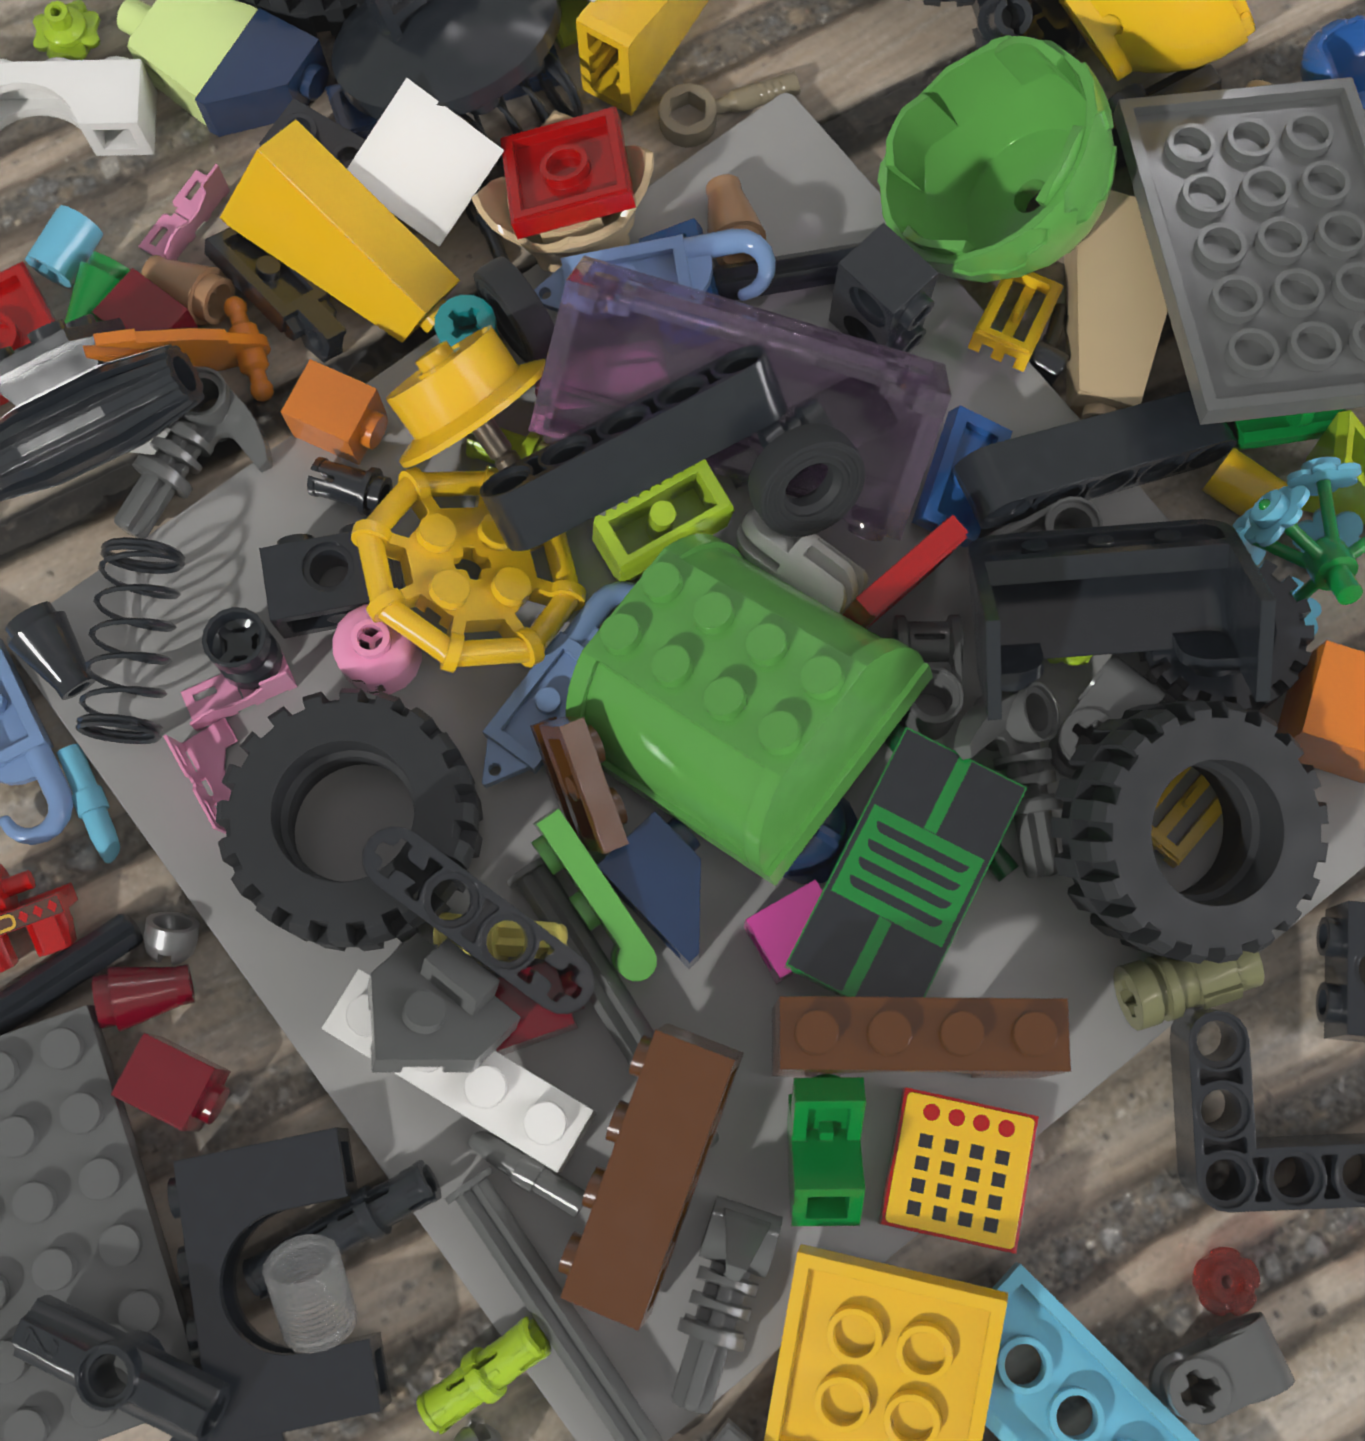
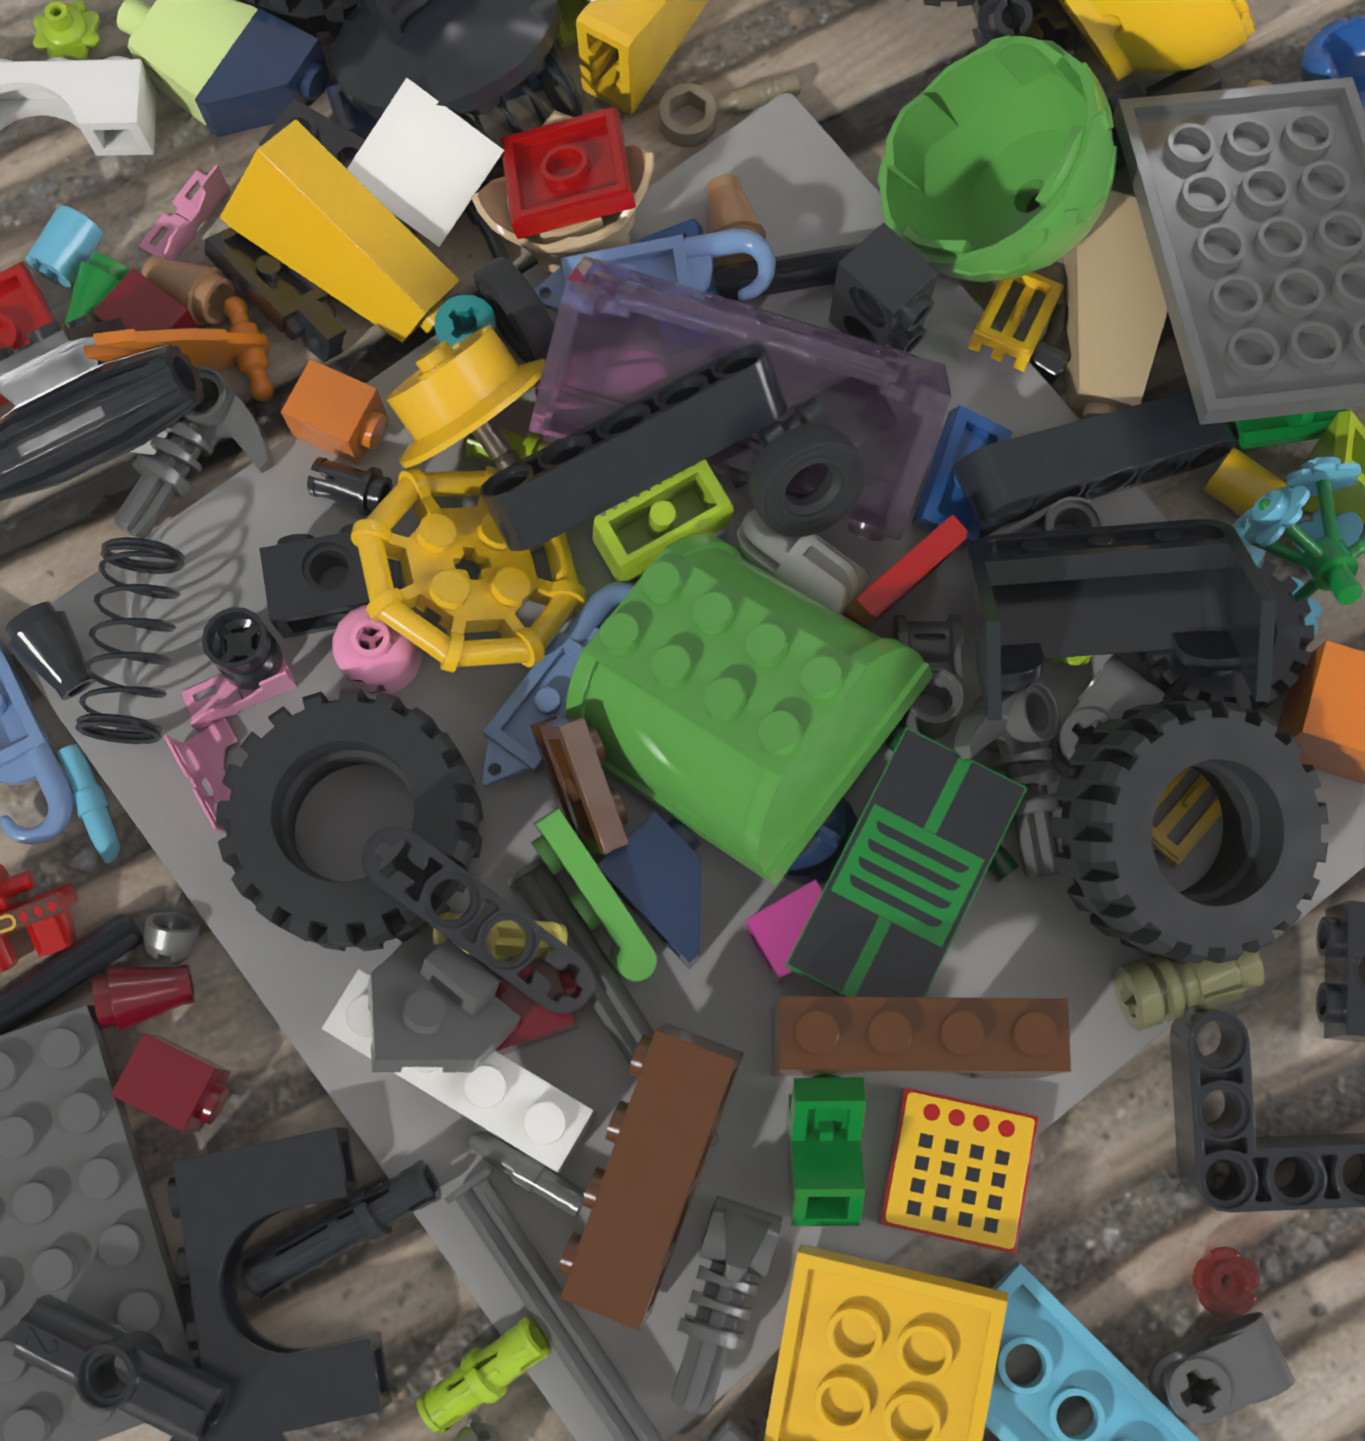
(310, 1293): clear piece -> none

